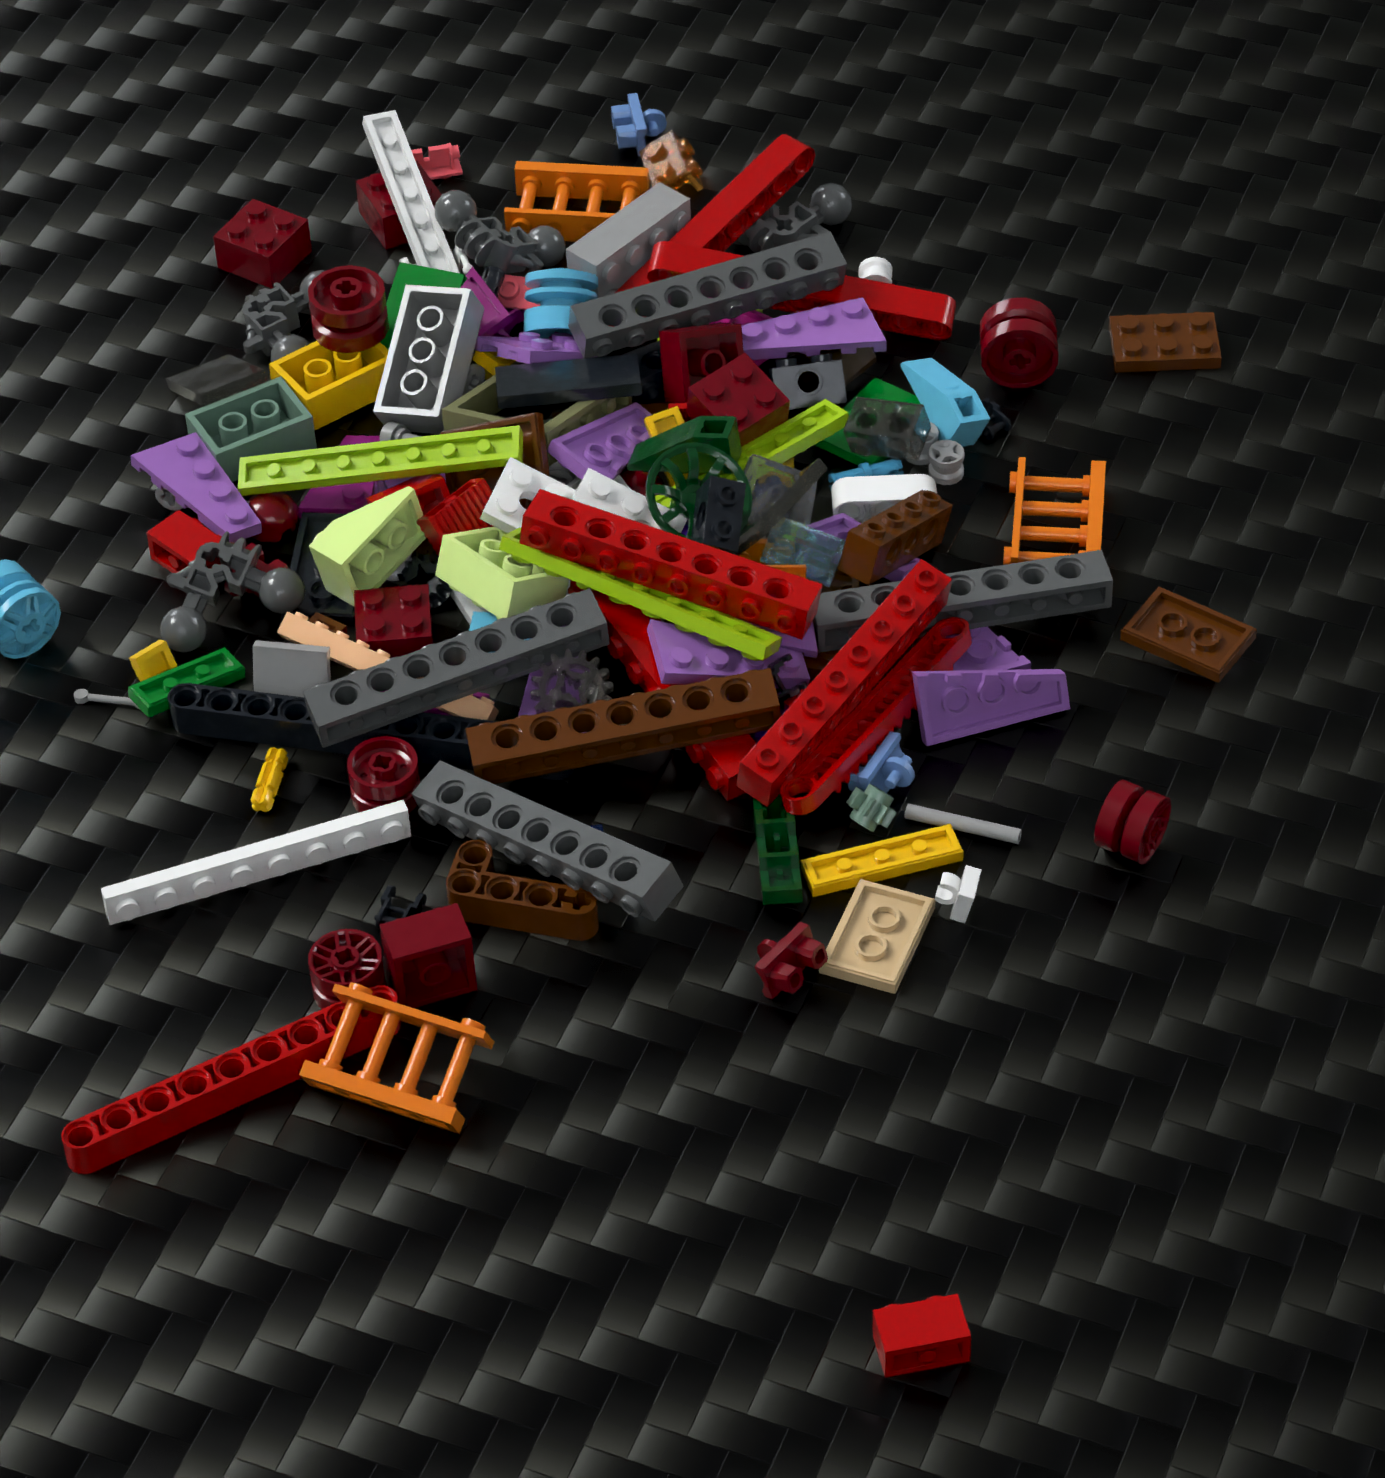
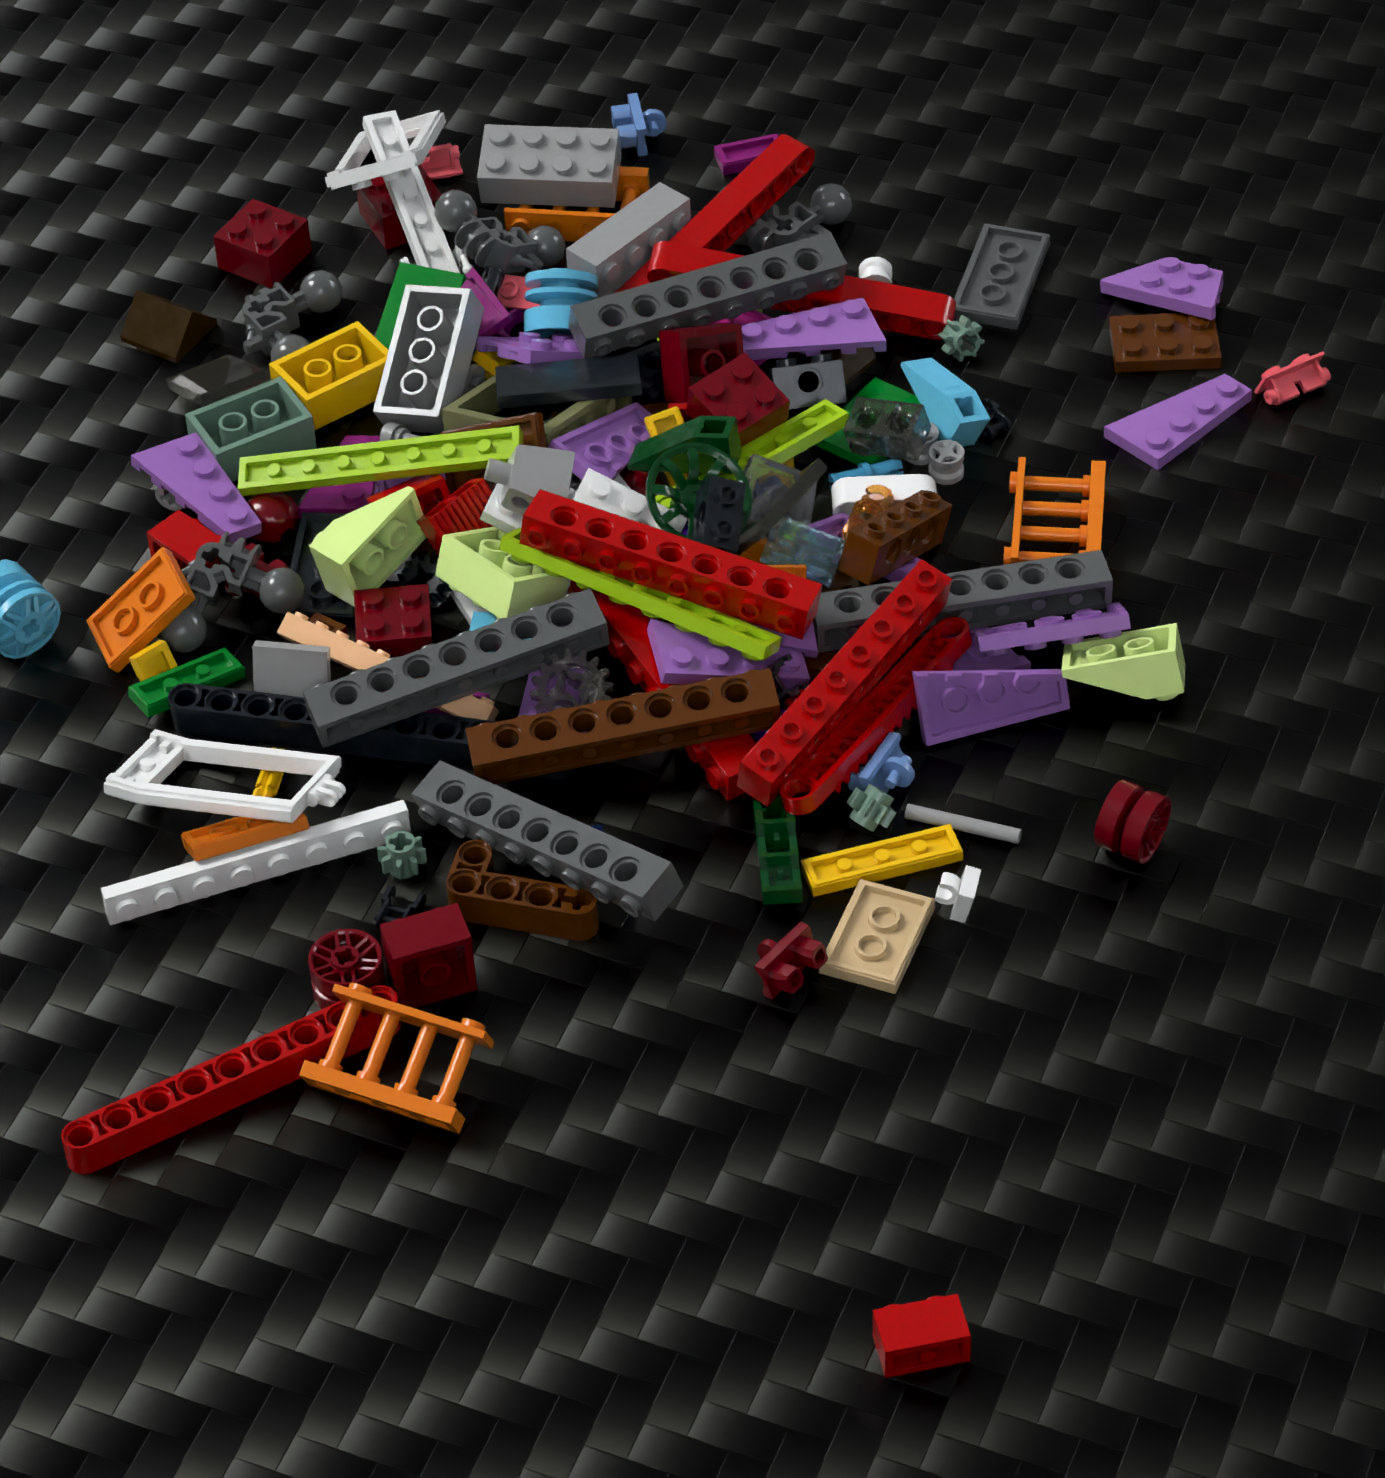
(82, 696): light grey hinge -> none
(140, 609): none -> orange tile
(163, 752): none -> white animal
(164, 326): none -> dark brown slope
(237, 834): none -> orange tile
(348, 172): none -> white animal
(348, 309): dark red wheel -> none
(383, 773): dark red wheel -> none
(402, 854): none -> sand green gear
(528, 471): none -> light grey torso
(549, 165): none -> light grey brick
(671, 162): clear orange bracket -> none
(737, 155): none -> magenta tile
(869, 505): none -> clear orange piece
(961, 329): none -> sand green gear
(1001, 275): none -> dark grey tile
(1018, 342): dark red wheel -> none
(1084, 622): none -> medium lavender wing
(1137, 663): none -> yellowish green slope
(1169, 285): none -> medium lavender wing
(1178, 422): none -> medium lavender wing
(1188, 634): reddish brown tile -> none
(1280, 382): none -> coral hinge

